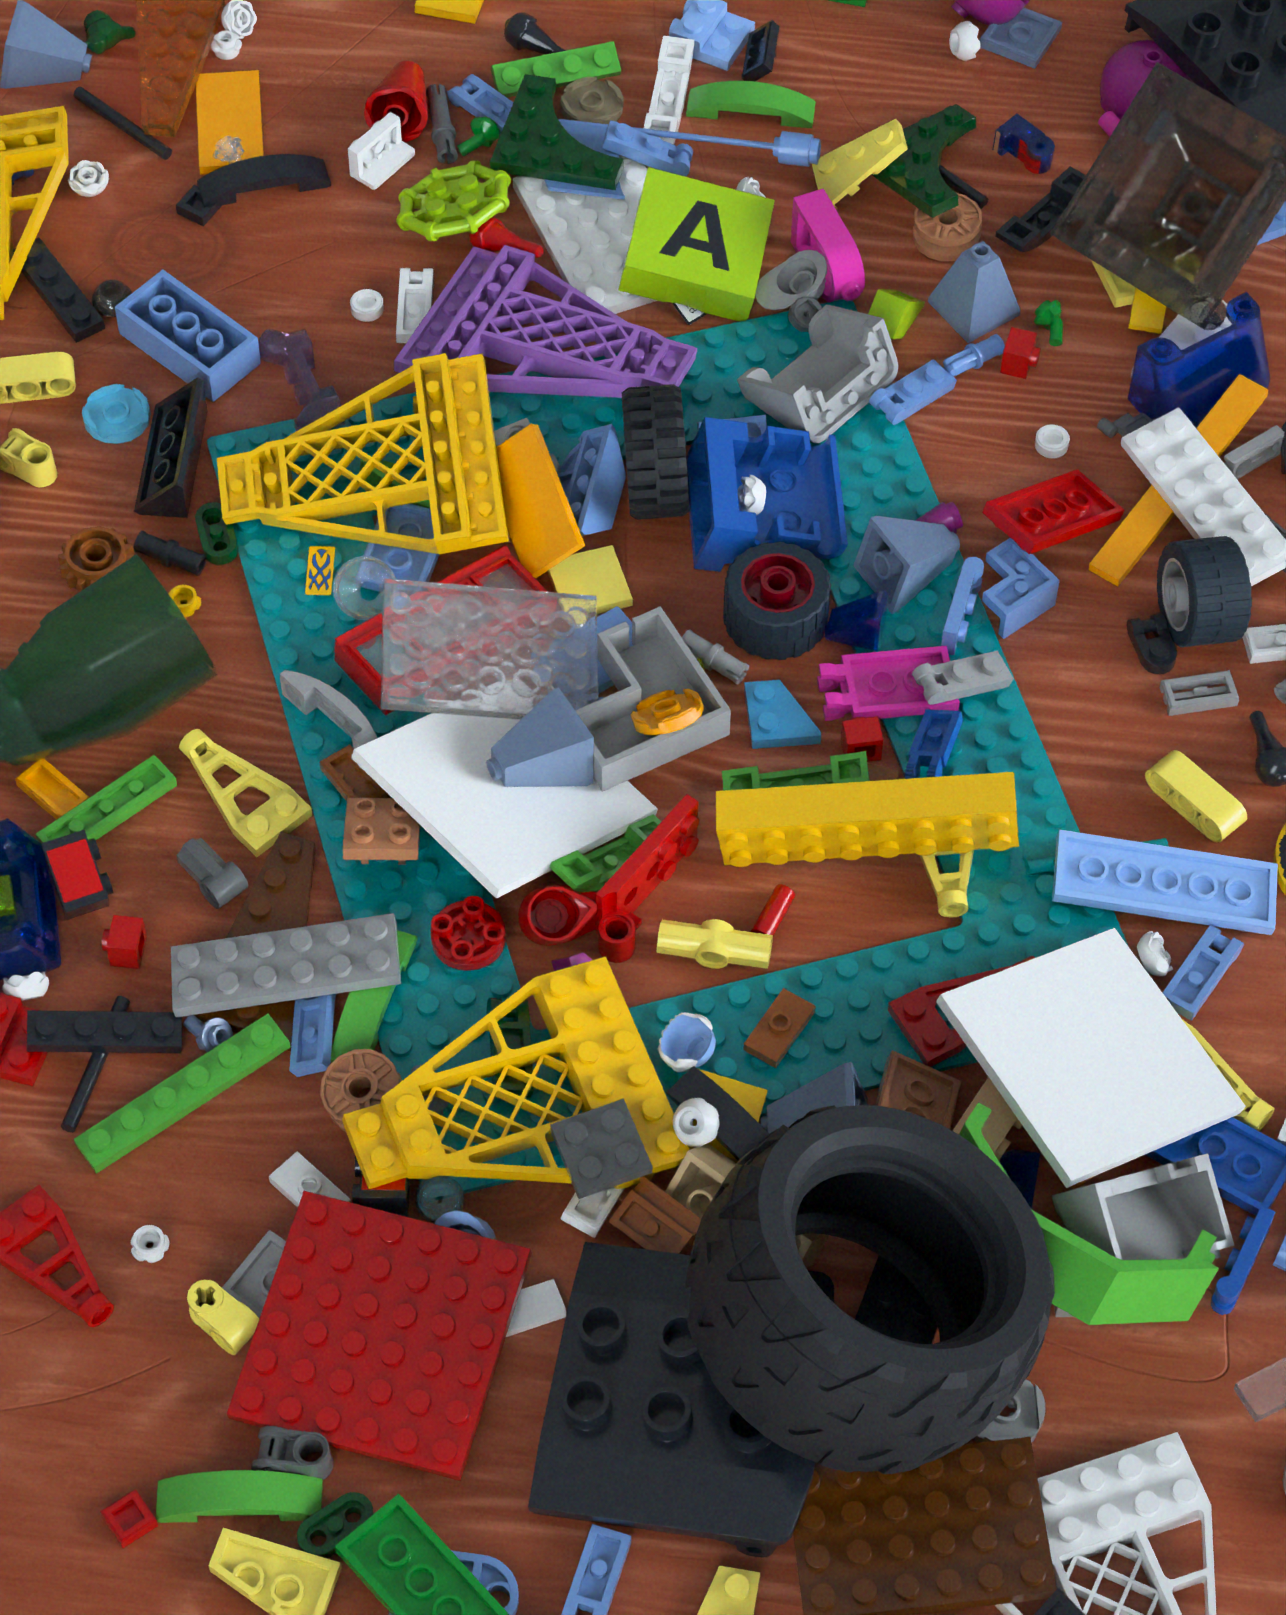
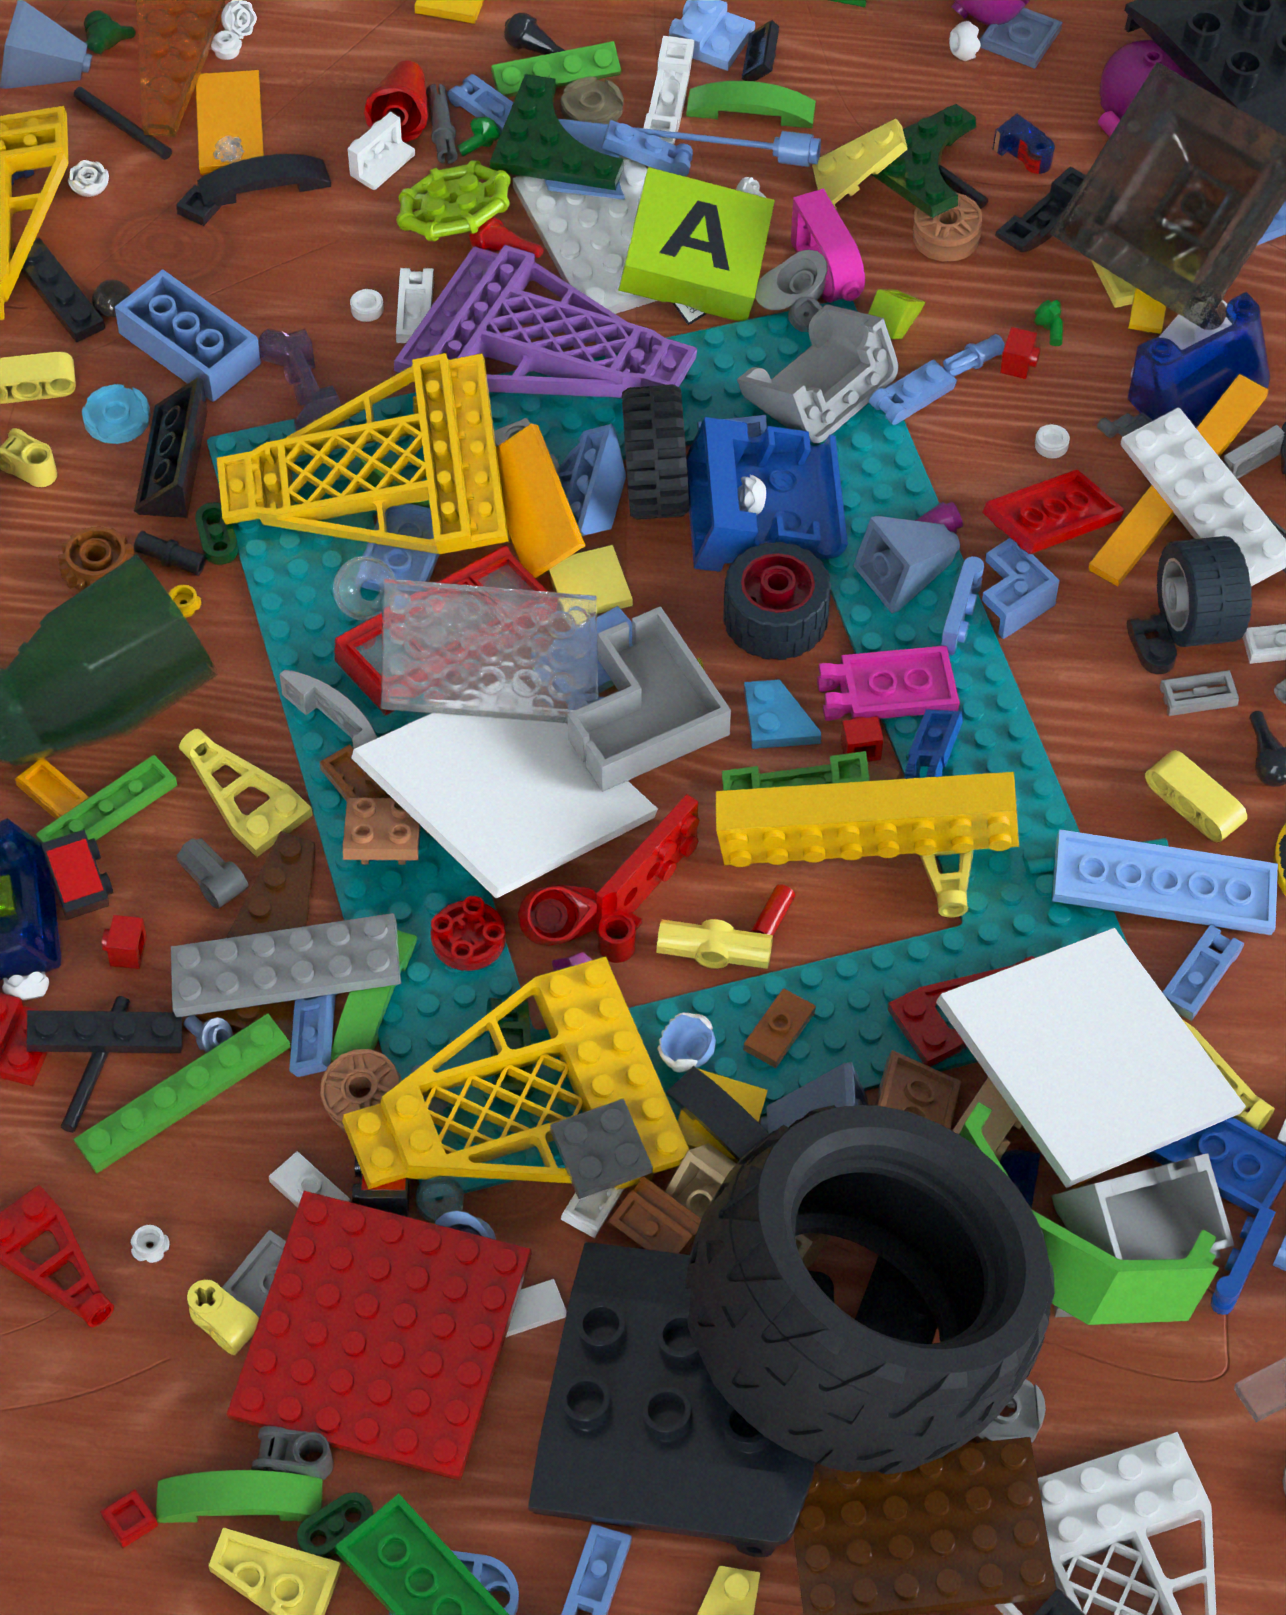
(320, 570): yellow sticker -> none
(545, 748): sand blue slope -> none
(594, 869): bright green slope -> none
(667, 712): light orange tile -> none
(707, 1122): white plate -> none
(715, 657): light grey pin -> none
(859, 621): clear blue slope -> none
(962, 677): light grey plate -> none
(975, 294): sand blue slope -> none
(1153, 955): white plate -> none

